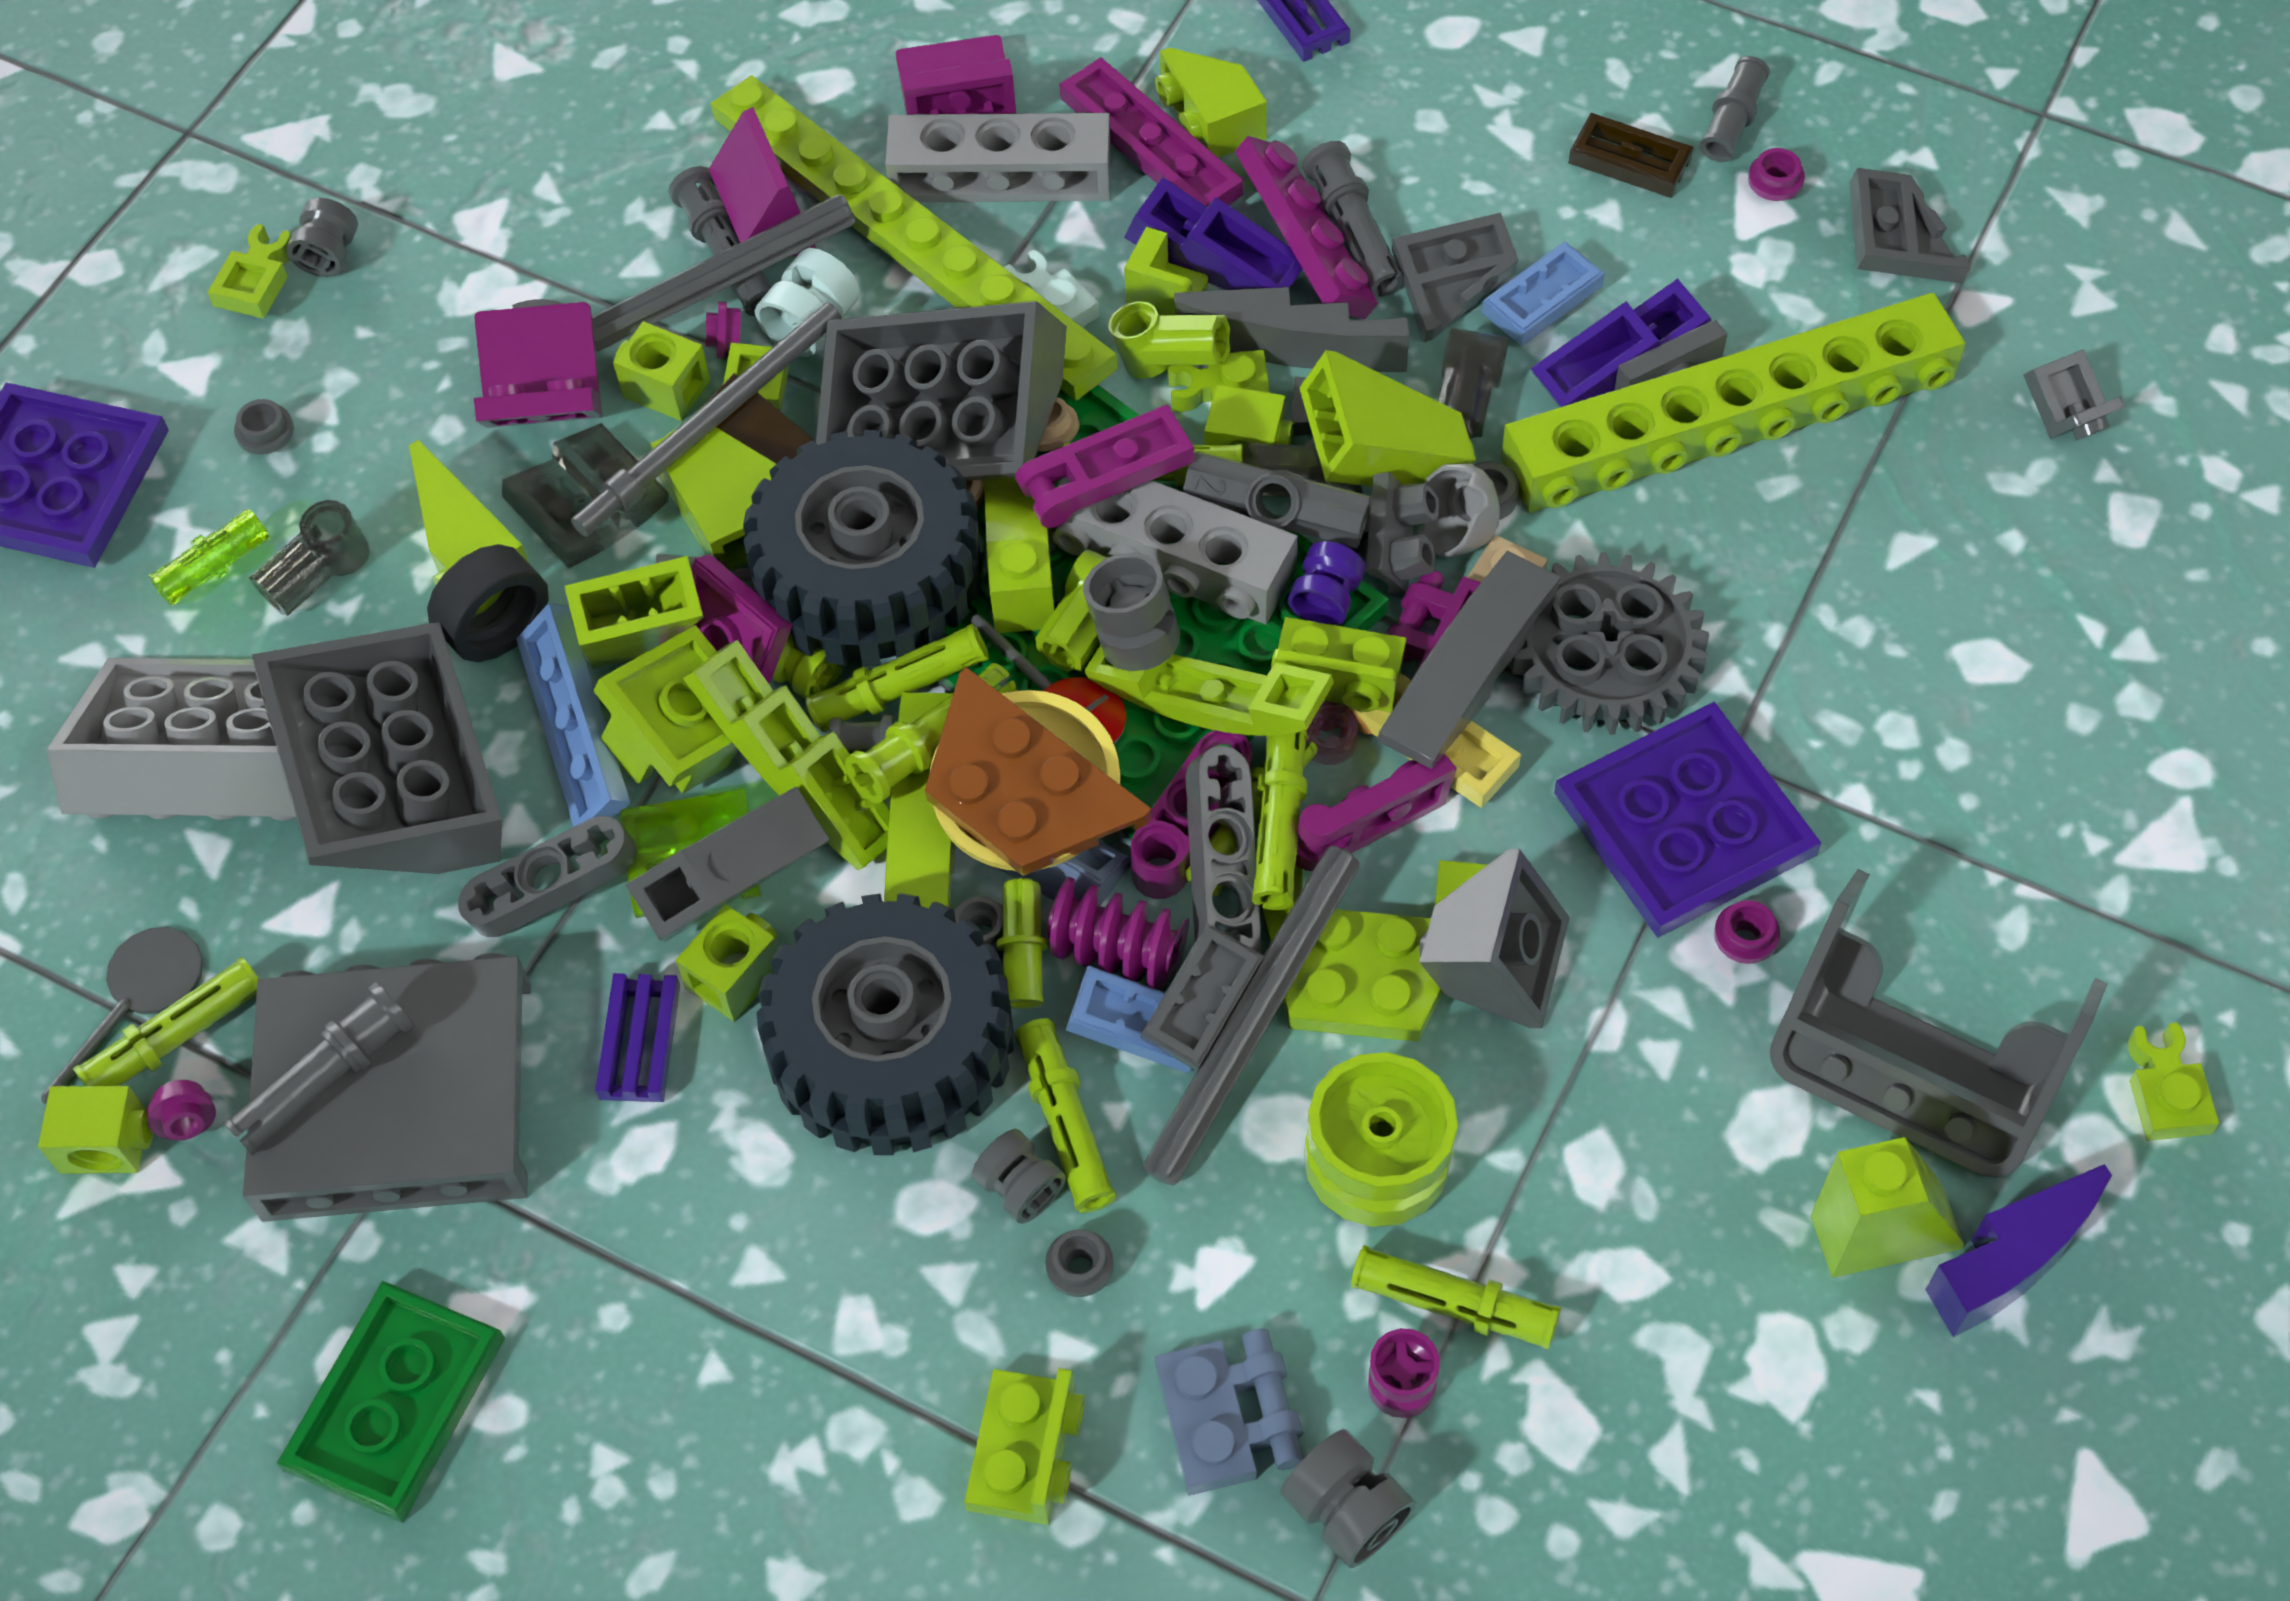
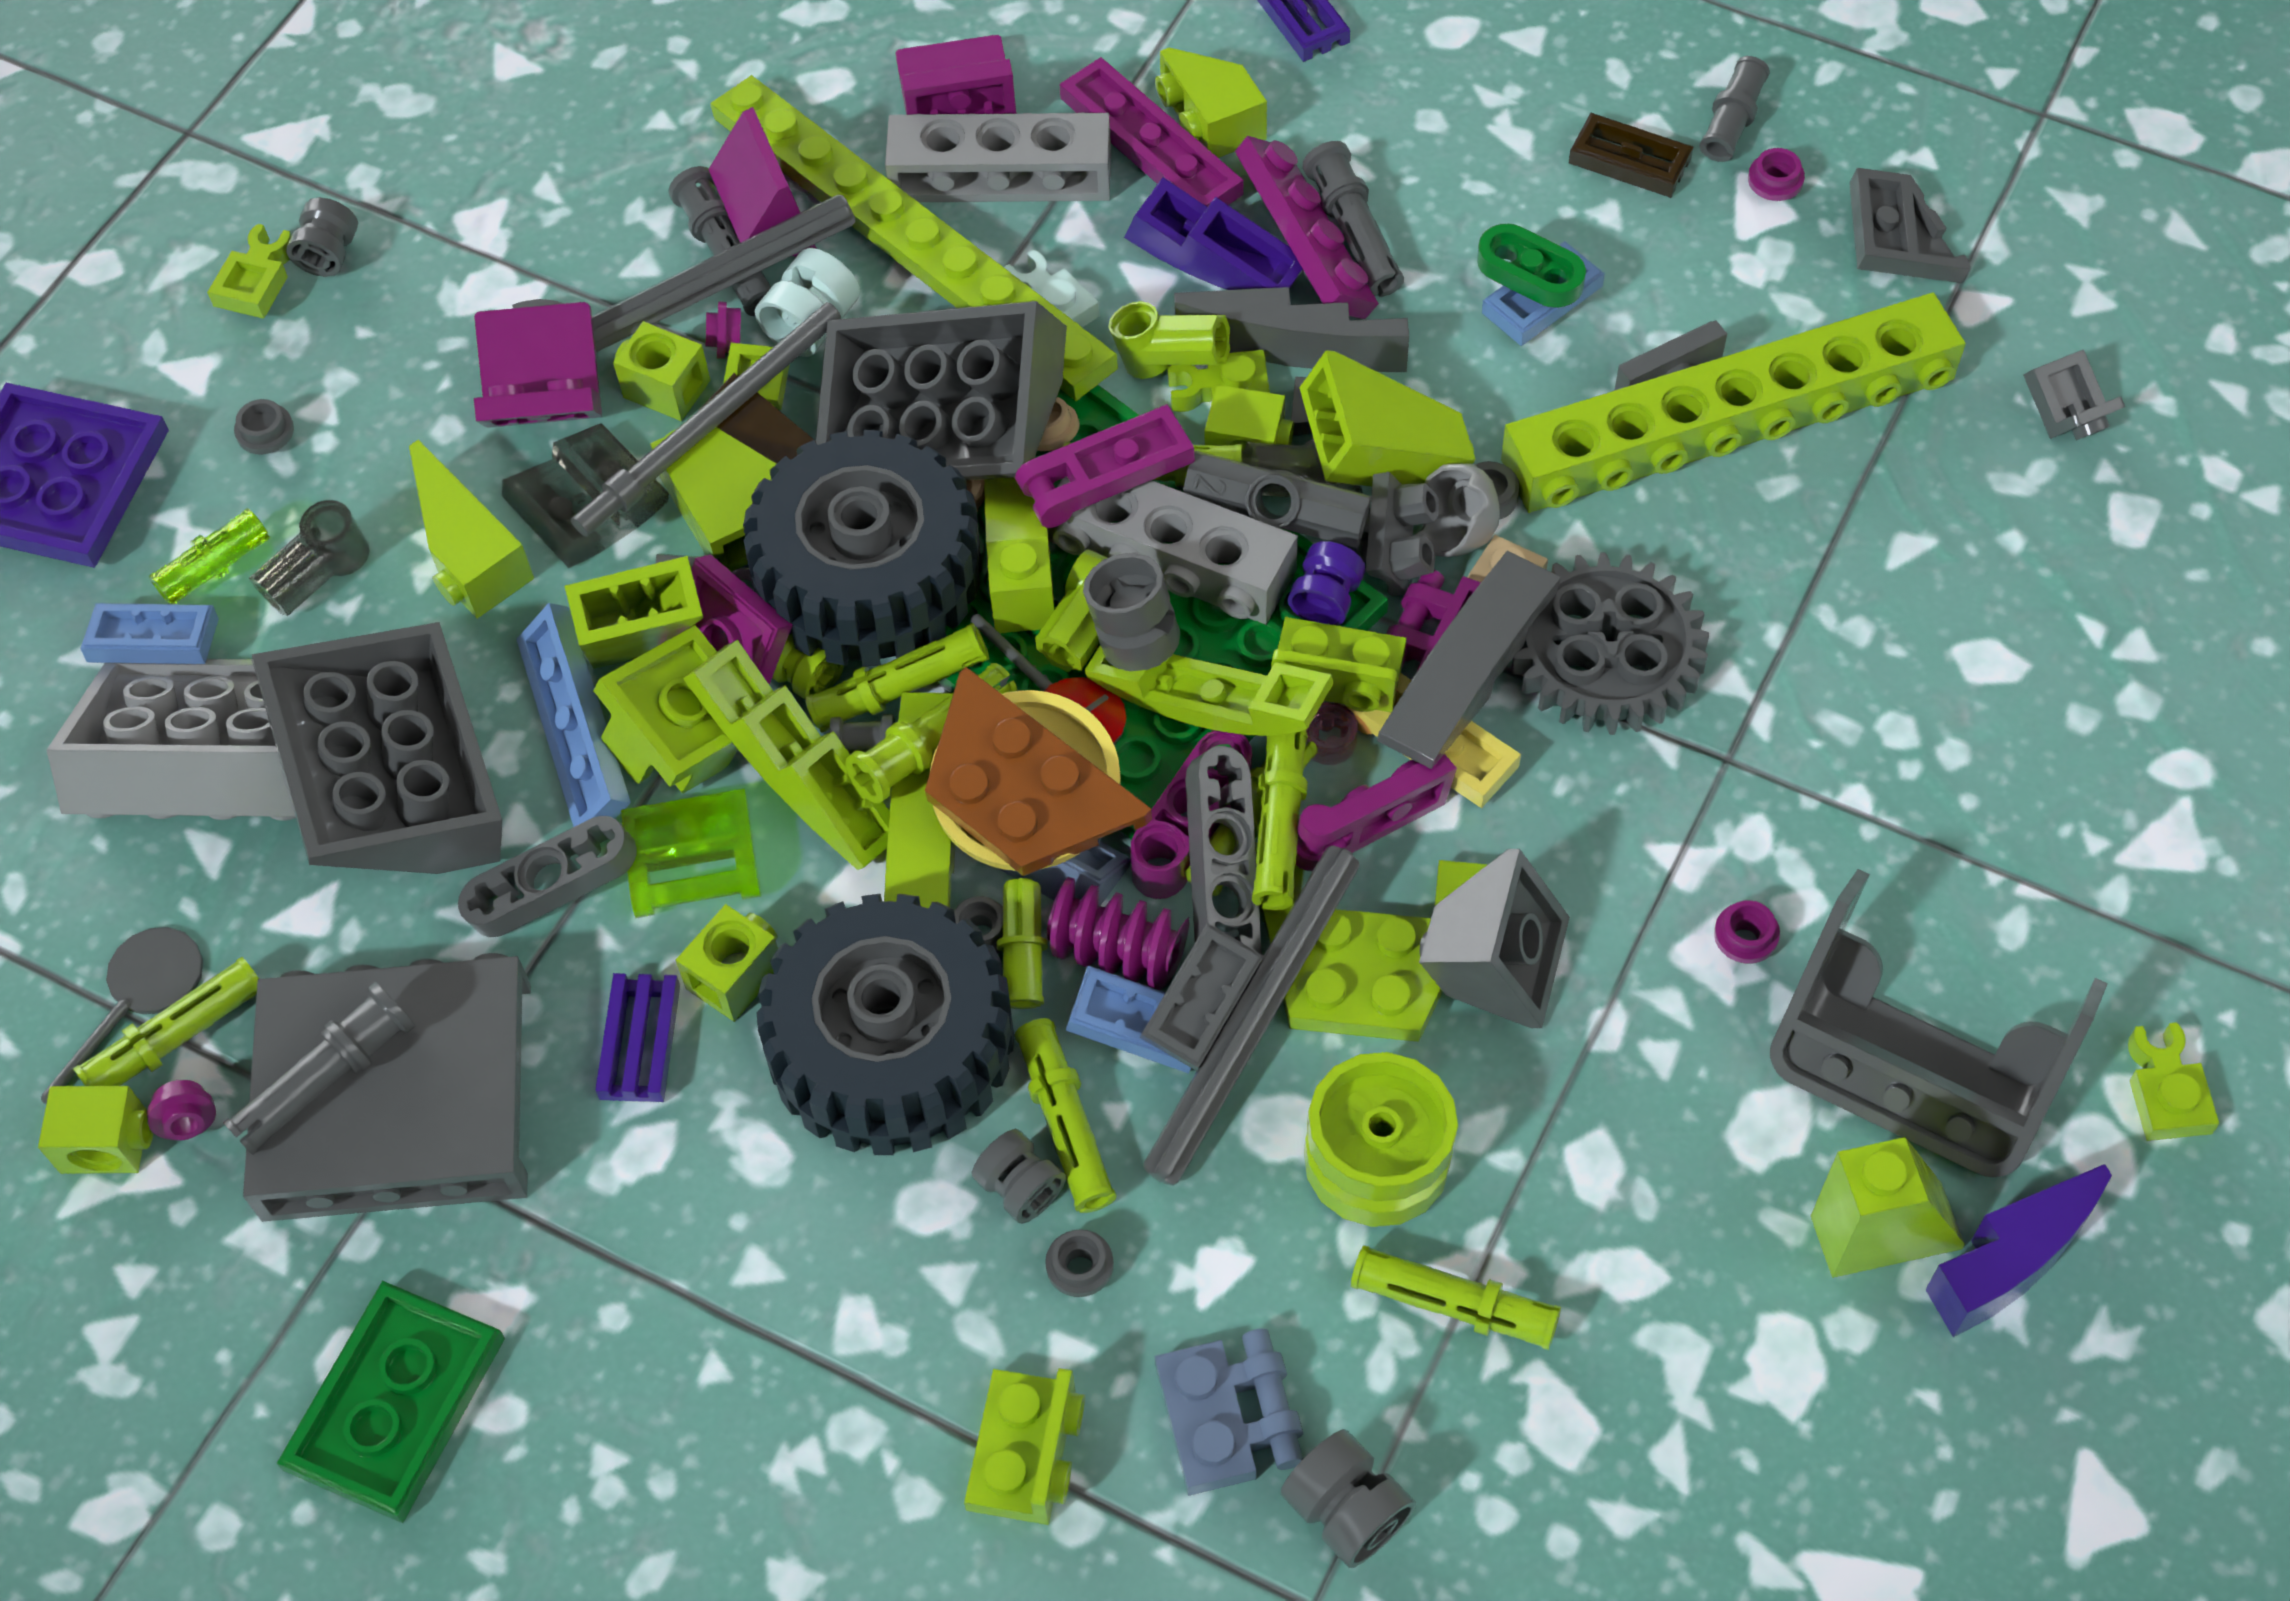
(149, 633): none -> medium blue plate
(470, 585): black tyre -> none
(726, 864): dark grey slope -> none
(1153, 278): lime panel -> none
(1404, 1357): magenta wheel -> none
(1453, 268): dark grey wing -> none
(1470, 373): clear smoke piece -> none
(1537, 266): none -> green plate
(1591, 359): dark purple slope -> none
(1686, 819): dark purple plate -> none

